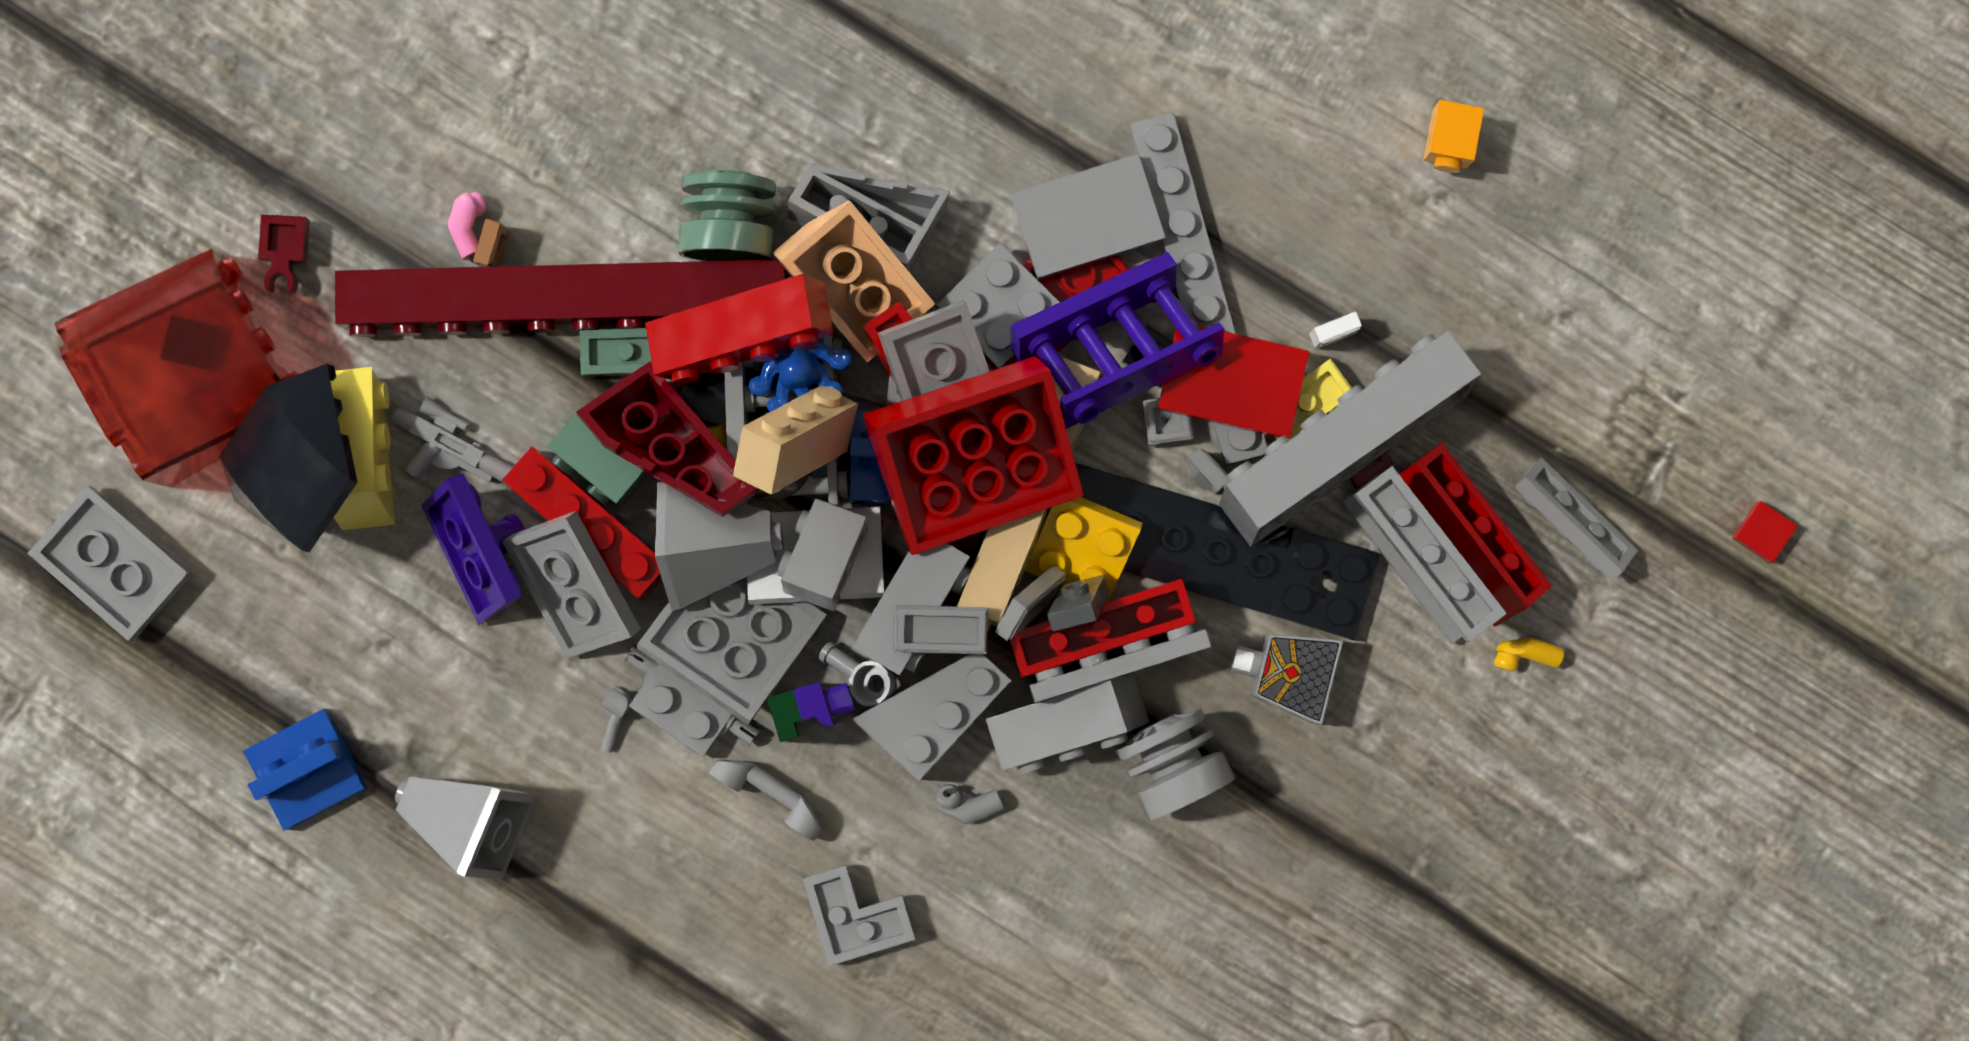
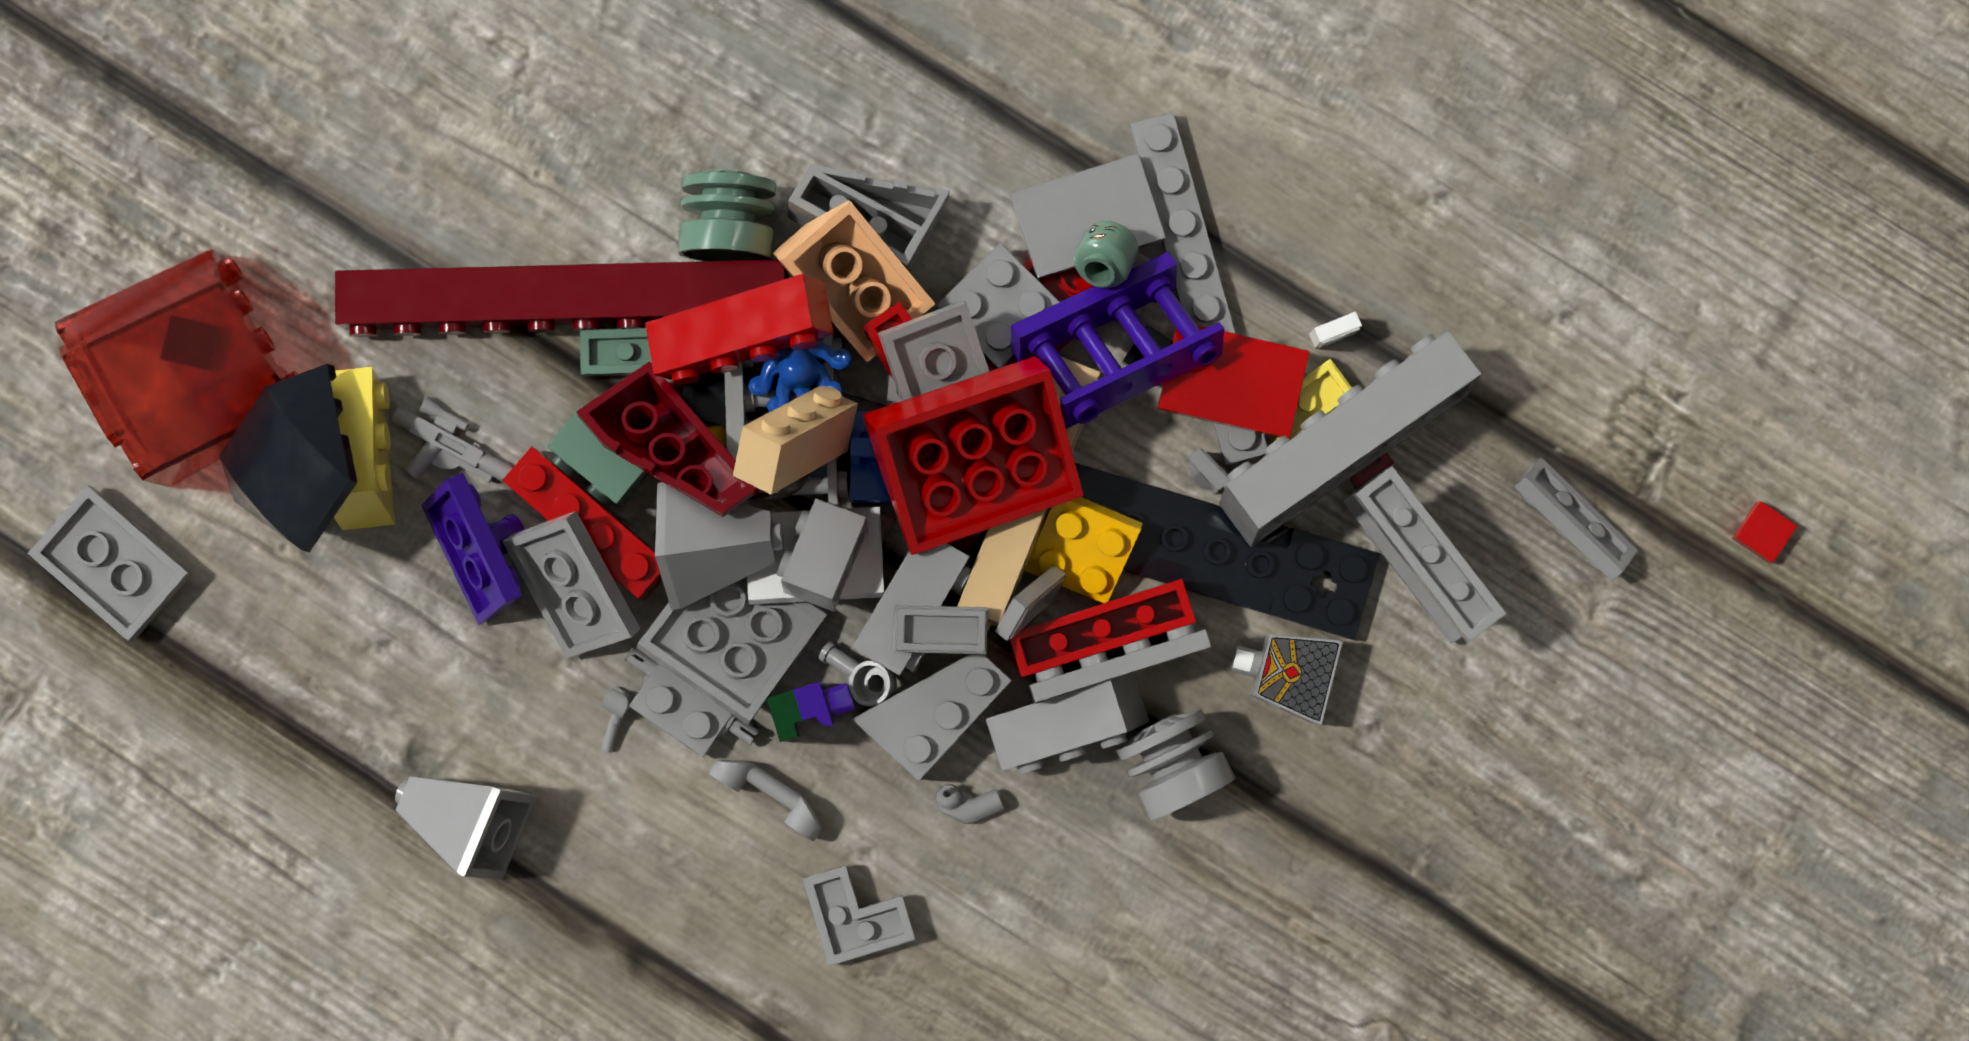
(283, 242): dark red plate -> none
(304, 770): blue bracket -> none
(461, 220): bright pink arm -> none
(491, 244): medium nougat tile -> none
(1078, 602): dark grey plate -> none
(1106, 254): none -> sand green head
(1164, 426): light grey tile -> none
(1453, 136): light orange brick -> none
(1475, 530): red brick -> none
(1527, 648): yellow arm -> none

